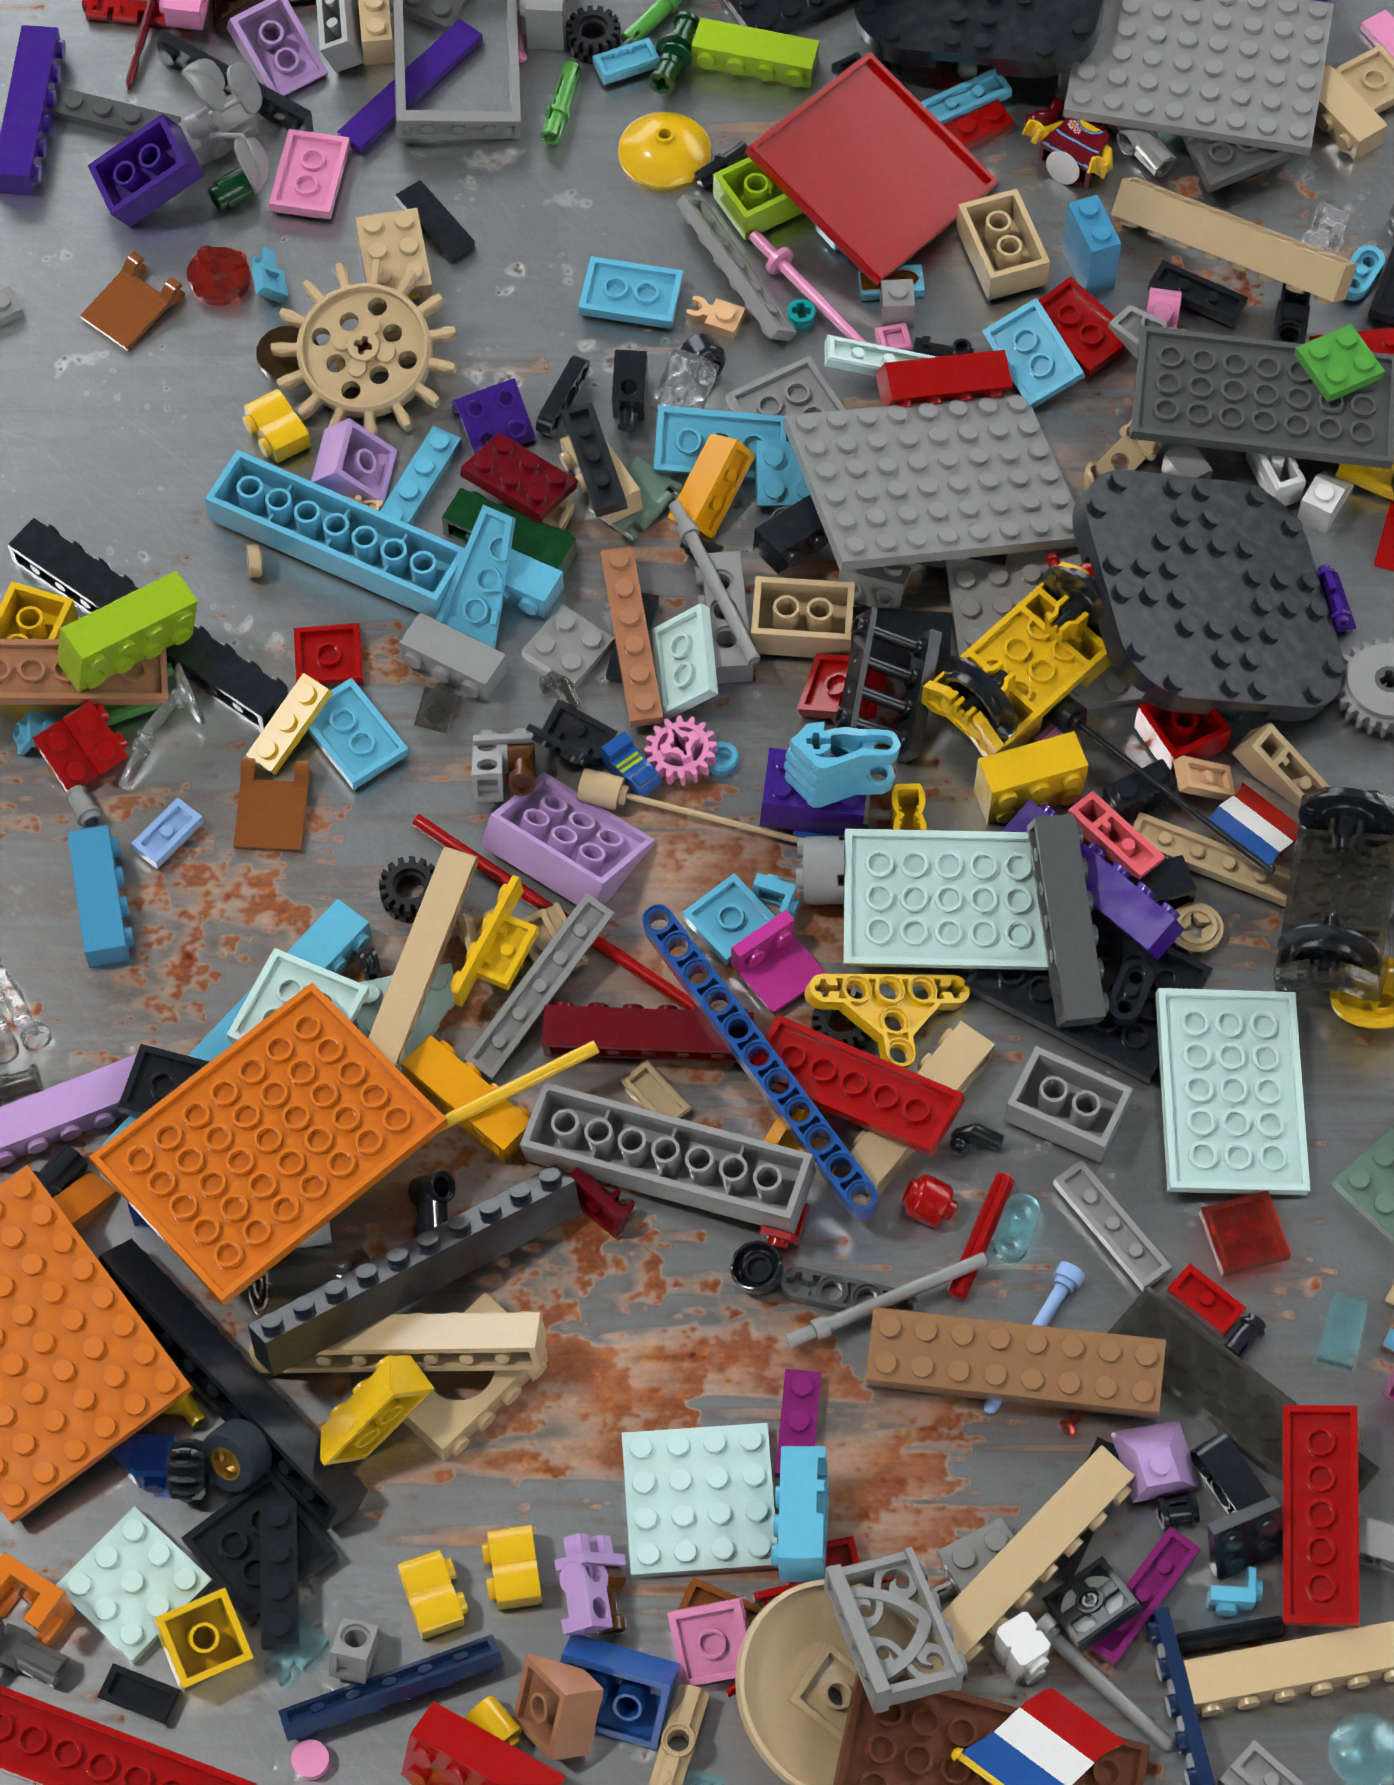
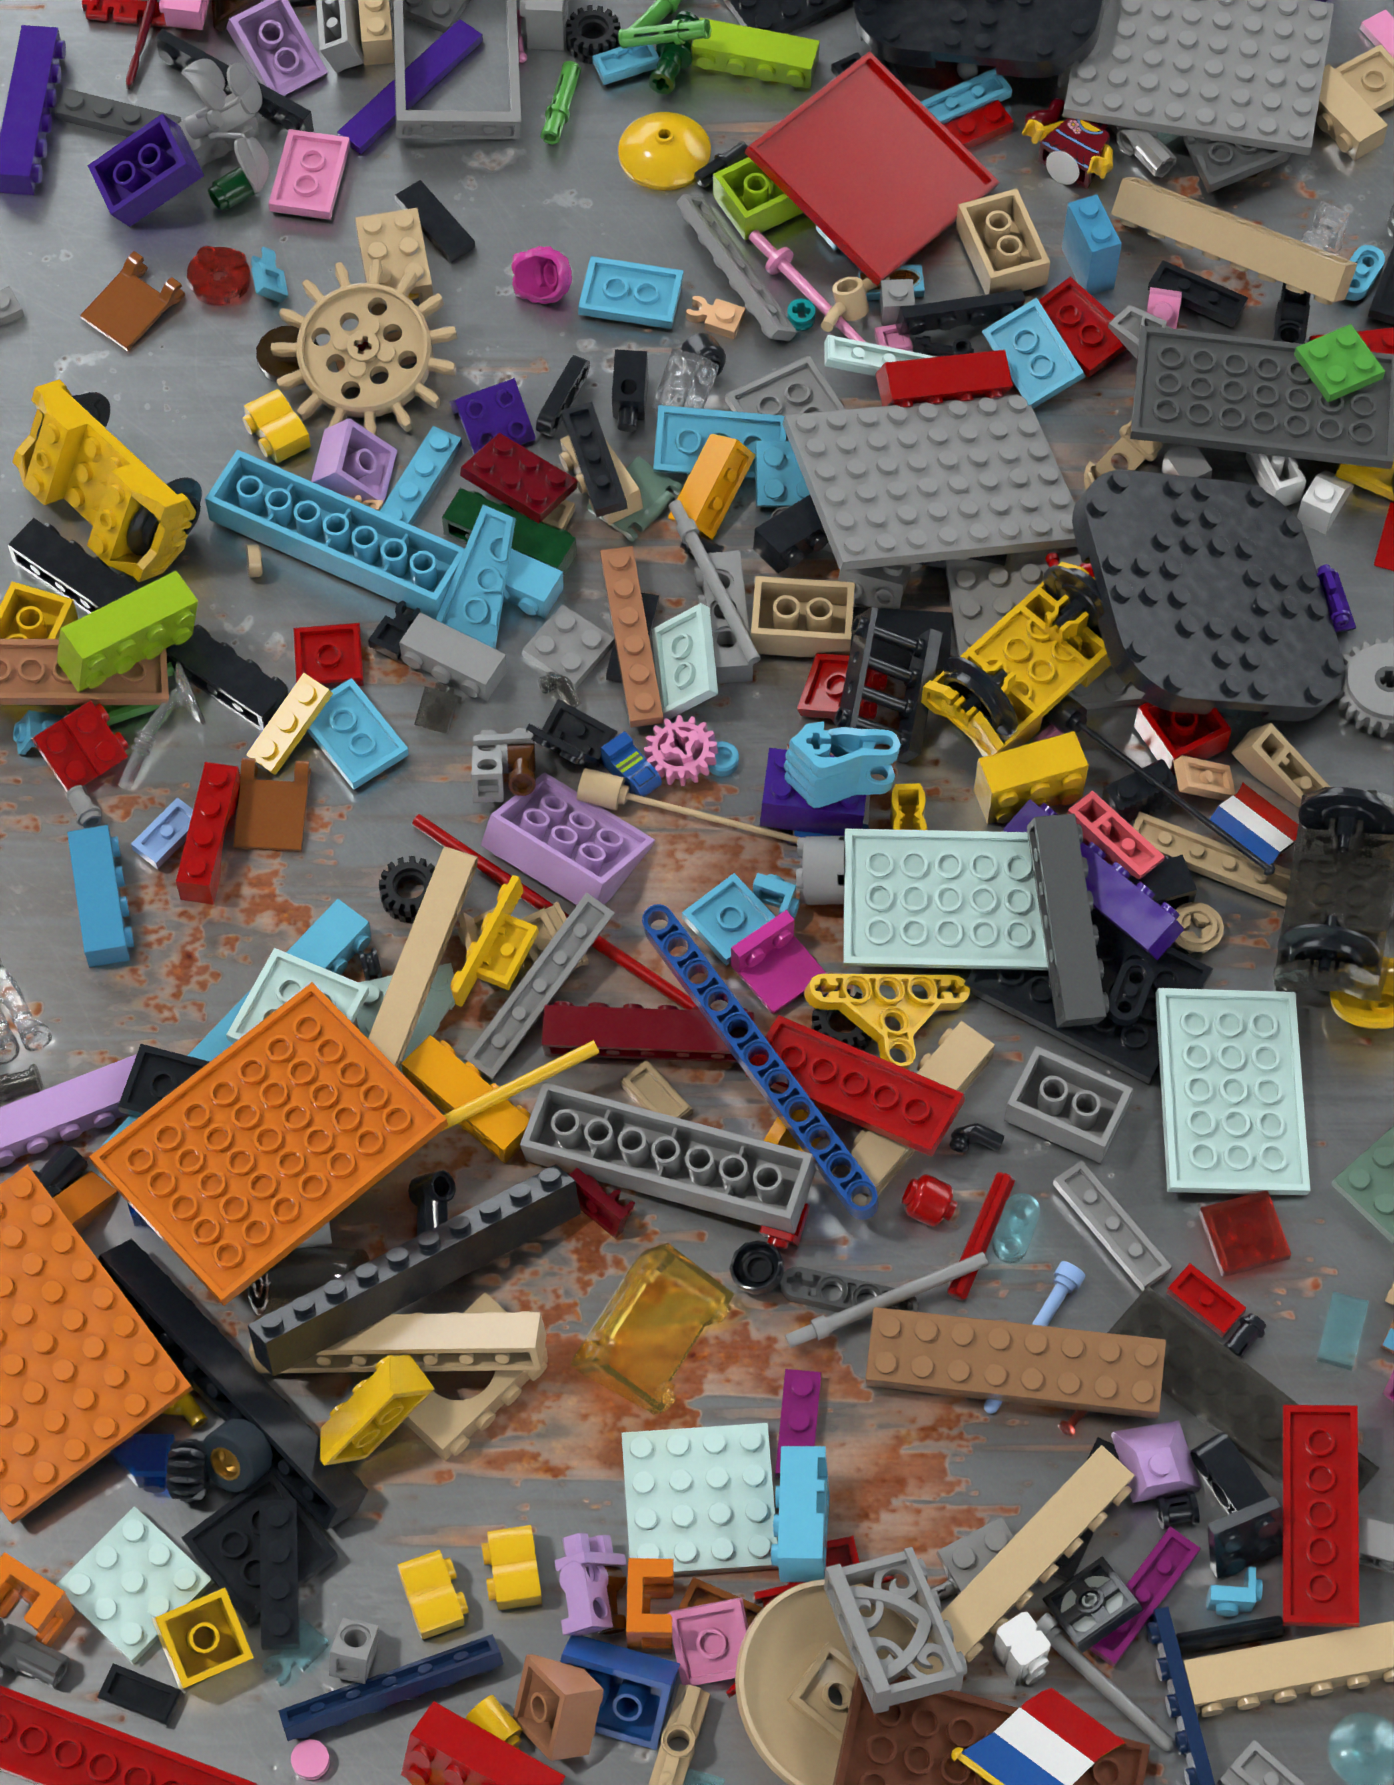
(124, 501): none -> yellow piece
(202, 852): none -> red arch
(390, 632): none -> black plate
(541, 275): none -> dark pink hair
(648, 1580): none -> orange panel
(651, 1327): none -> clear yellow windscreen
(675, 32): none -> bright green pin
(849, 301): none -> tan piece
(958, 312): none -> black plate

